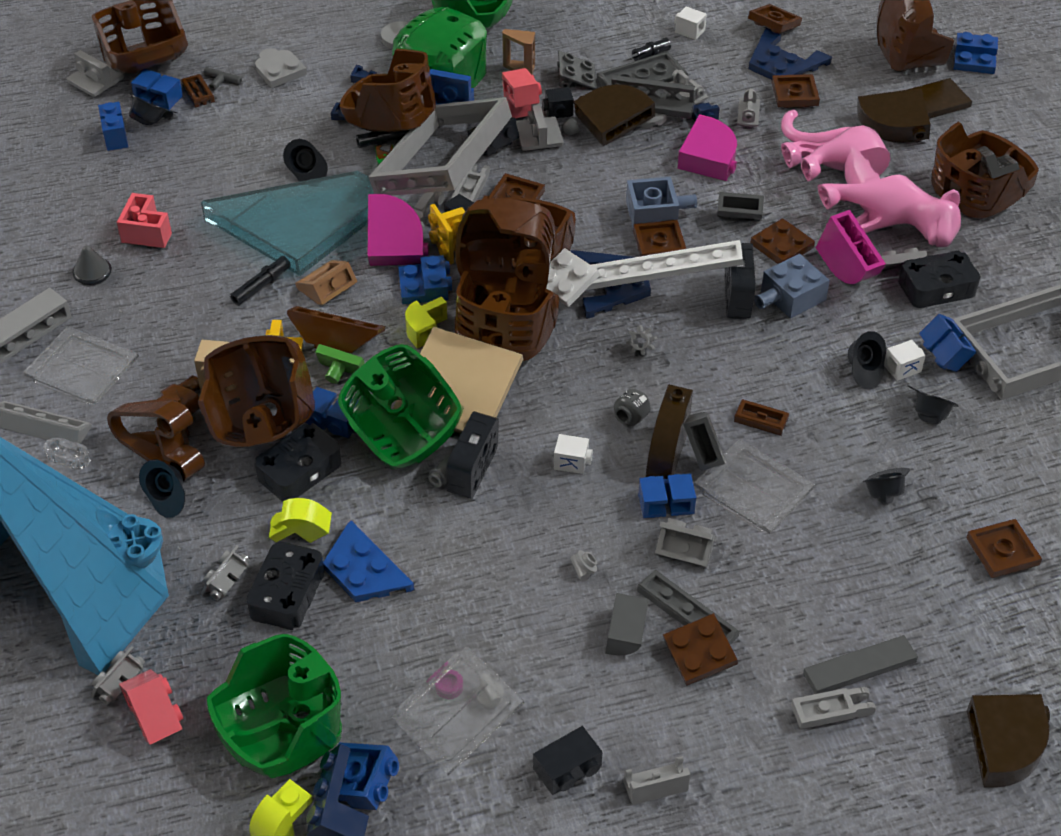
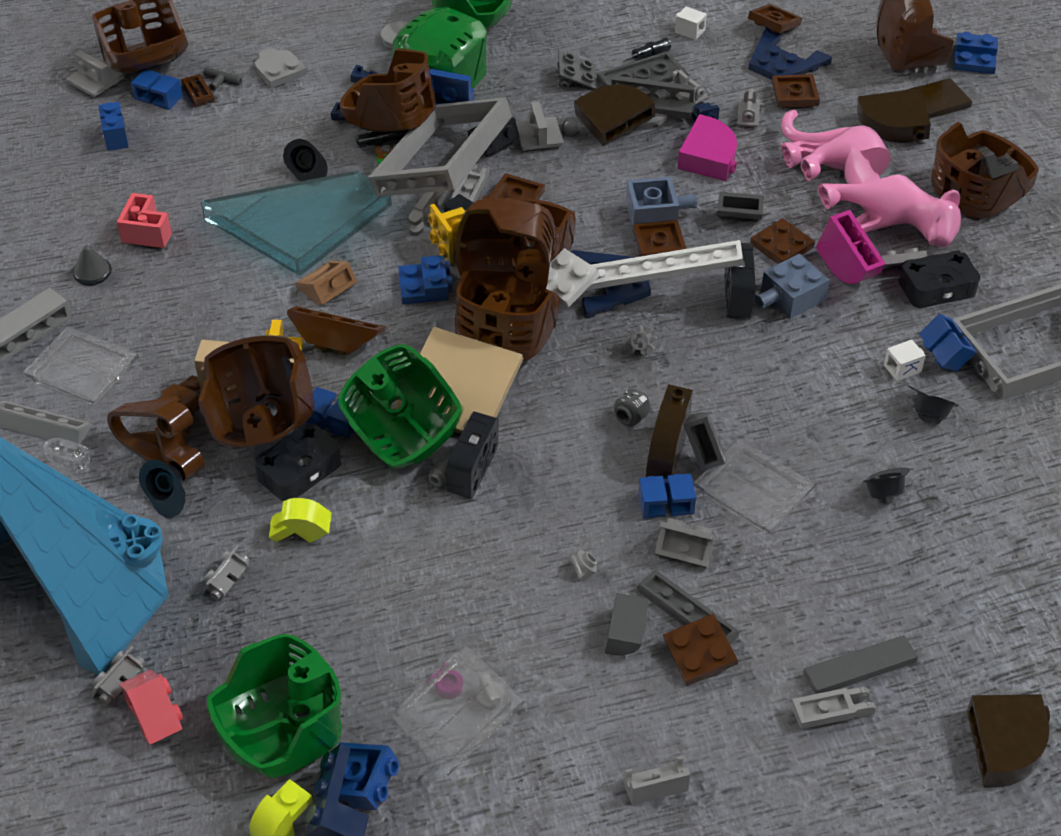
(144, 112): black piece -> none
(267, 275): black pin -> none
(285, 585): black axle -> none
(338, 362): bright green tile -> none
(362, 567): blue wing -> none
(394, 232): dark pink brick -> none
(423, 318): neon yellow brick -> none
(521, 91): coral brick -> none
(524, 38): medium nougat tile -> none
(558, 102): black brick -> none
(567, 760): black brick -> none
(572, 454): white brick -> none
(760, 420): reddish brown tile -> none
(867, 359): black piece -> none
(1003, 548): reddish brown plate -> none

